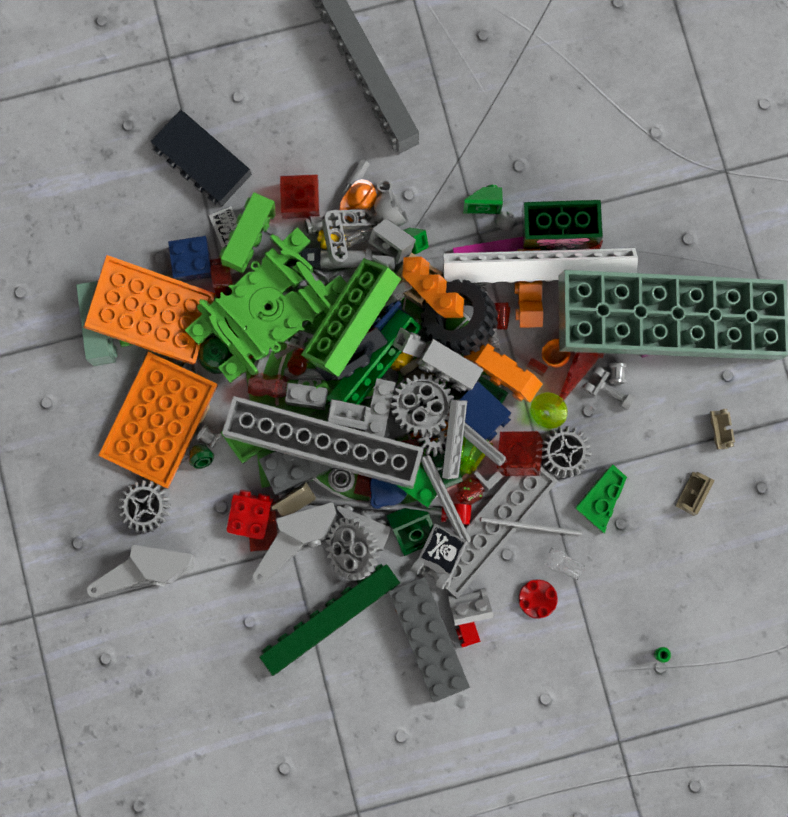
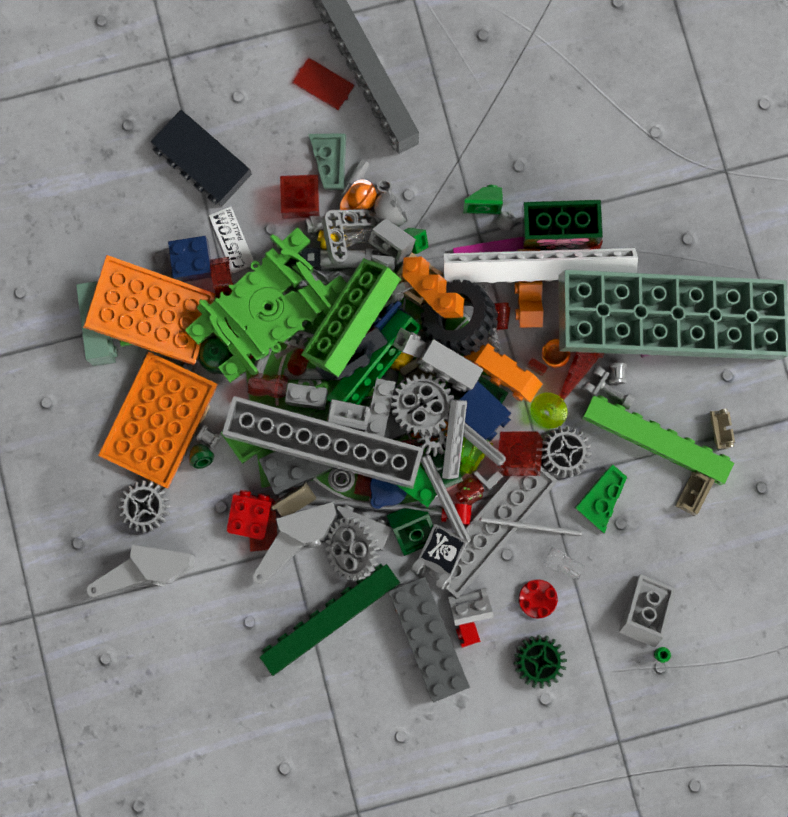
(248, 232): bright green wedge -> none
(323, 84): none -> clear red piece
(330, 157): none -> sand green wing
(537, 670): none -> dark green gear
(648, 611): none -> light grey slope
(658, 440): none -> bright green brick

